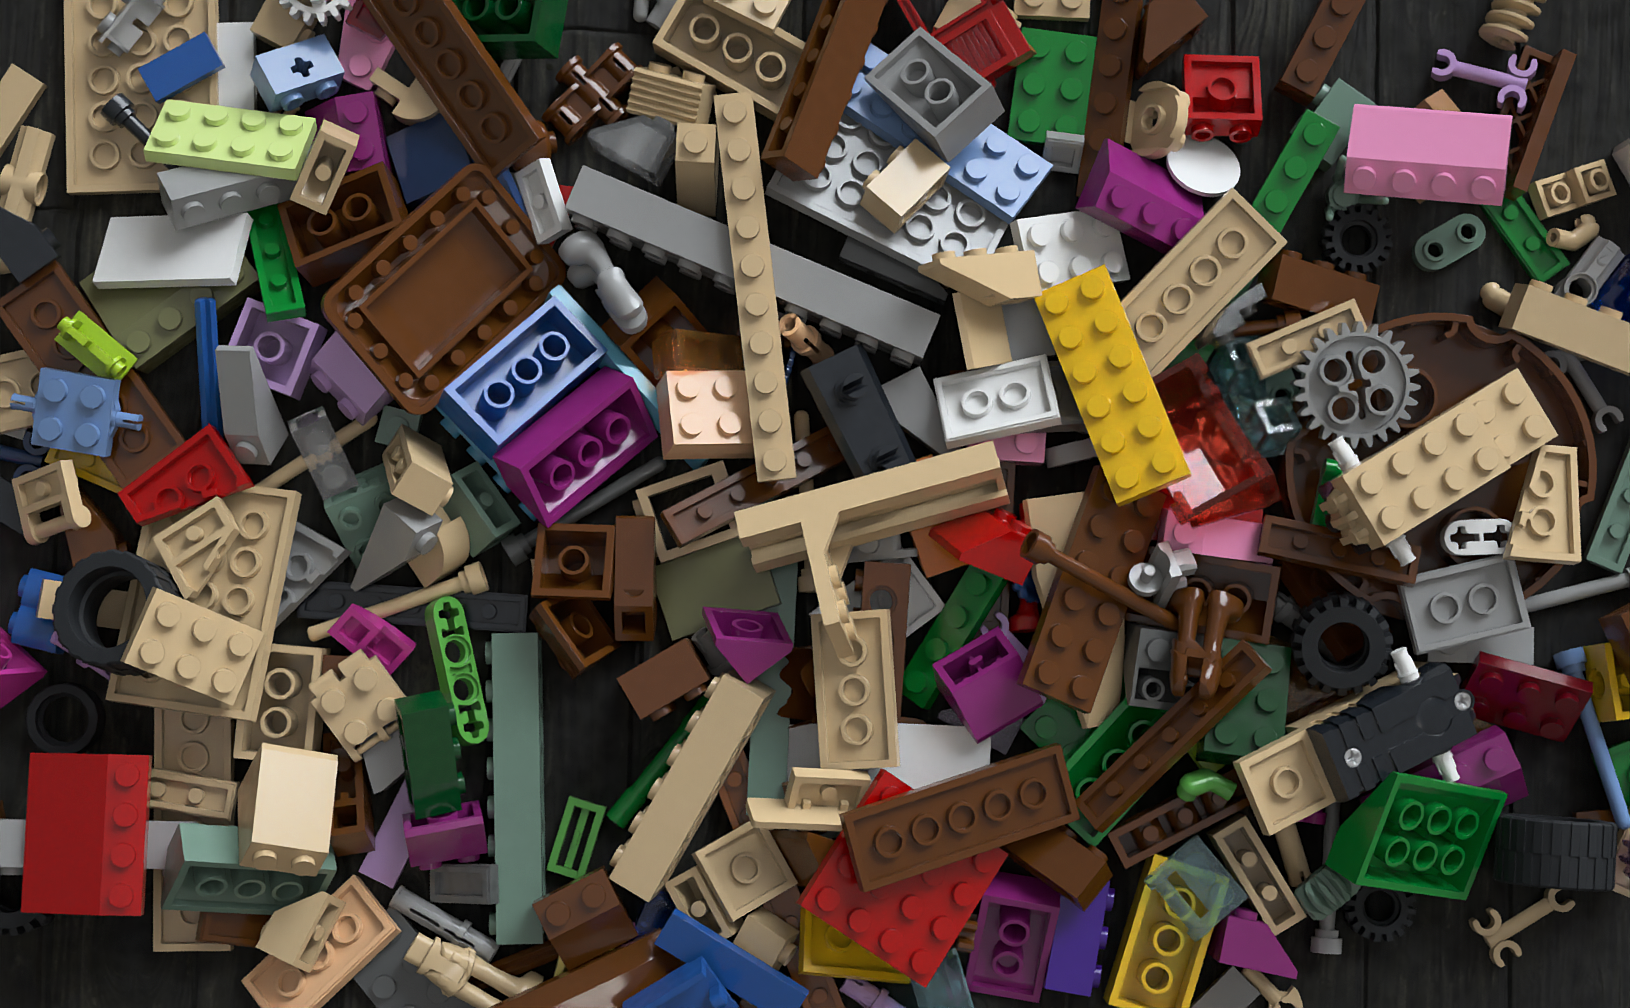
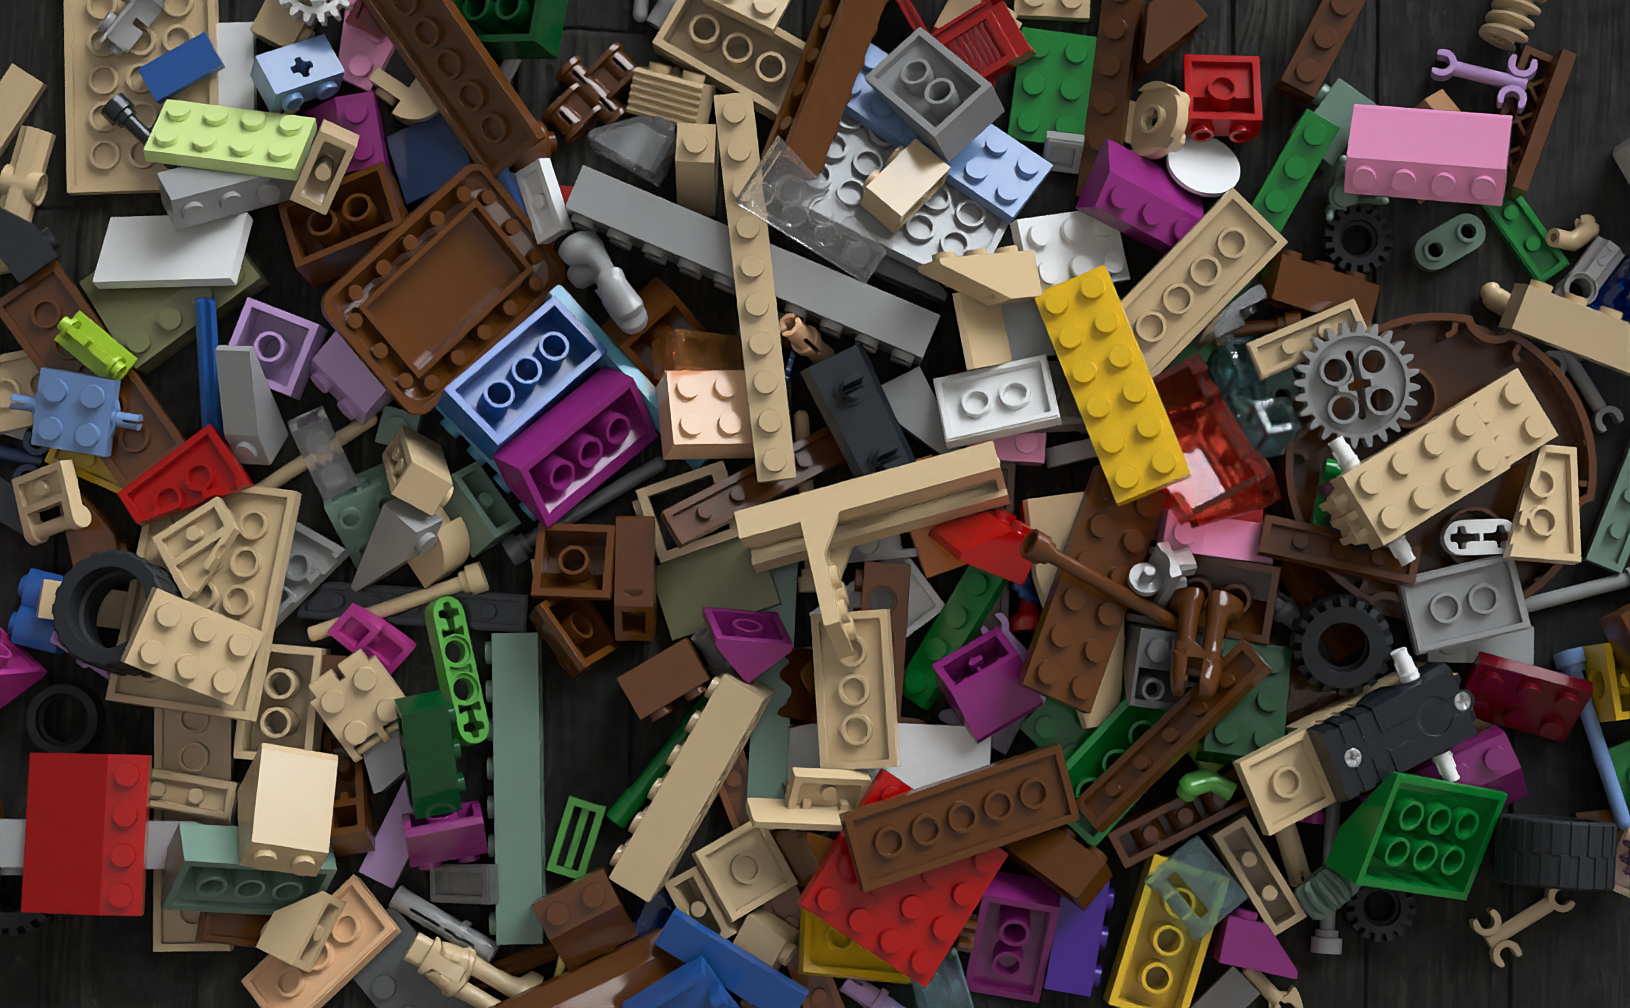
(275, 266): green plate -> none
(805, 209): none -> clear wing
(1571, 190): tan slope -> none

